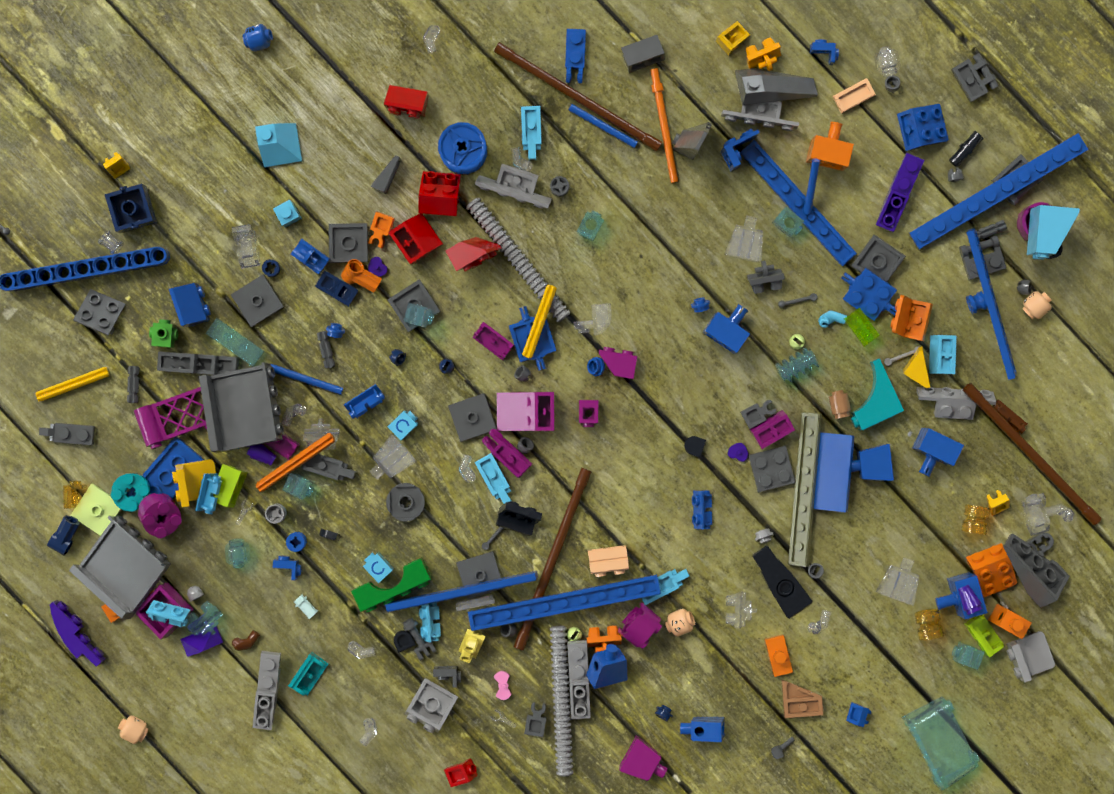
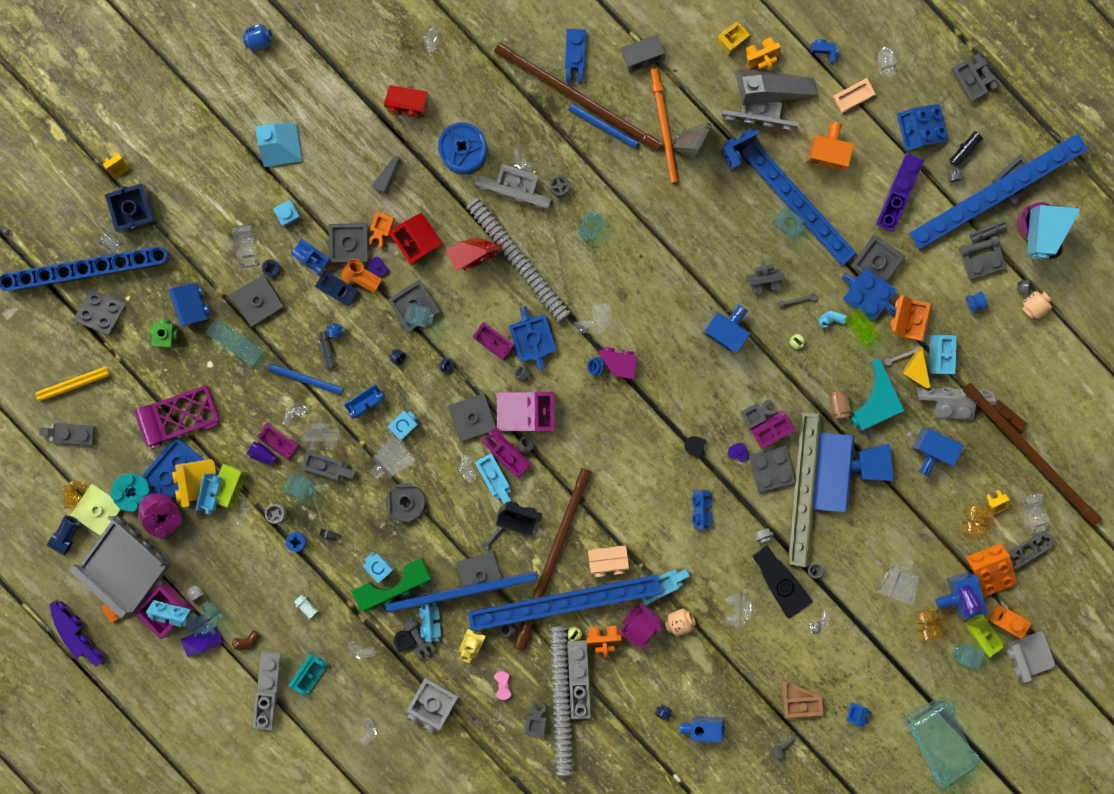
(133, 384): dark grey axle -> none
(133, 729): light nougat head -> none
(196, 363): dark grey slope -> none
(237, 553): clear light blue head -> none
(241, 408): dark grey panel -> none
(287, 563): blue bracket -> none
(295, 462): orange axle -> none
(439, 193): red slope -> none
(445, 672): dark grey bracket -> none
(461, 773): red bracket -> none
(475, 602): clear tile -> none
(531, 130): medium azure hinge -> none
(539, 321): yellow axle -> none
(588, 405): magenta brick -> none
(607, 667): blue torso -> none
(642, 761): magenta torso -> none
(700, 304): blue plate -> none
(746, 241): clear torso -> none
(778, 655): orange tile -> none
(796, 365): clear light blue piece -> none
(811, 186): blue bar -> none
(895, 81): dark grey hinge -> none
(991, 303): blue tile -> none
(1039, 576): dark grey wedge -> none
(1065, 512): clear arm -> none

